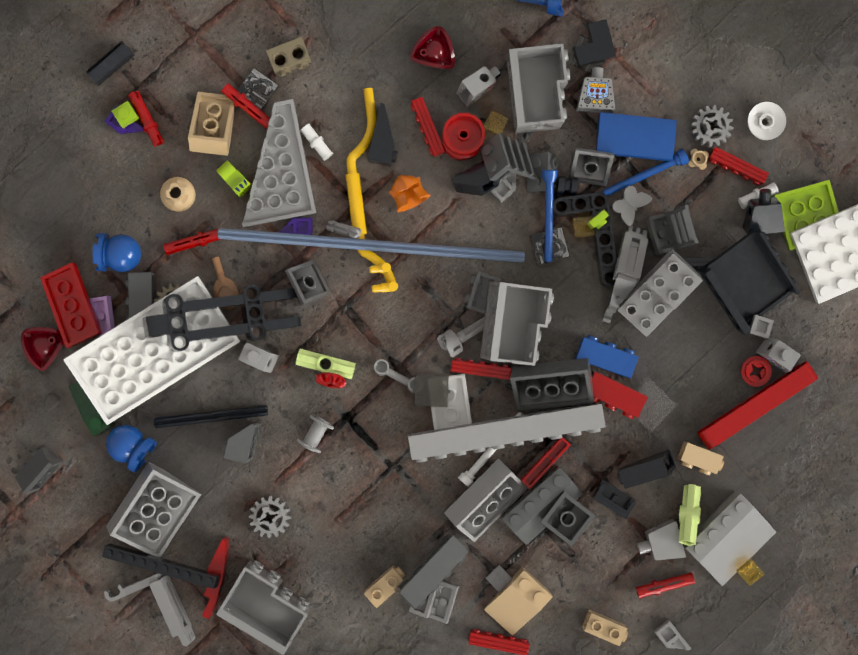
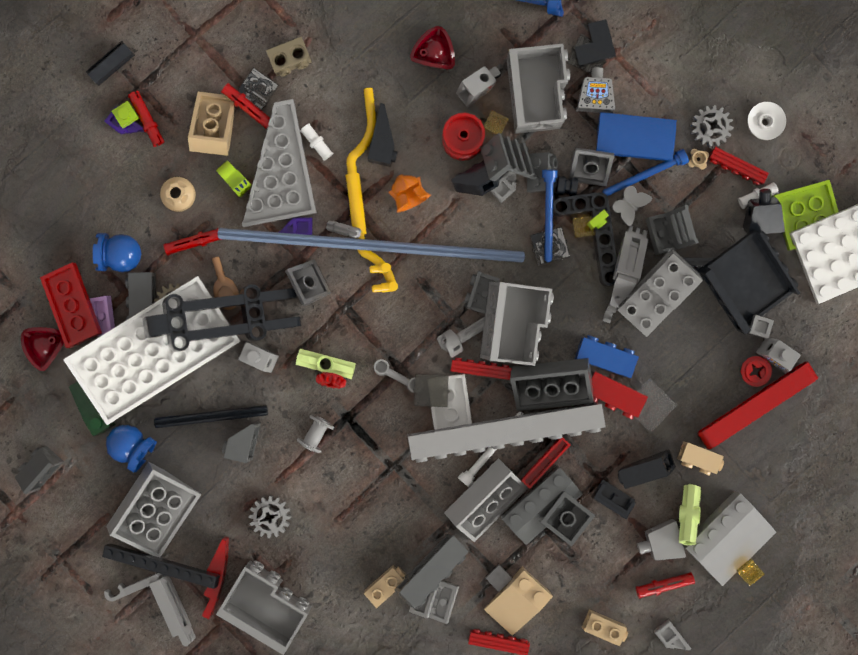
(427, 127): red piece -> none

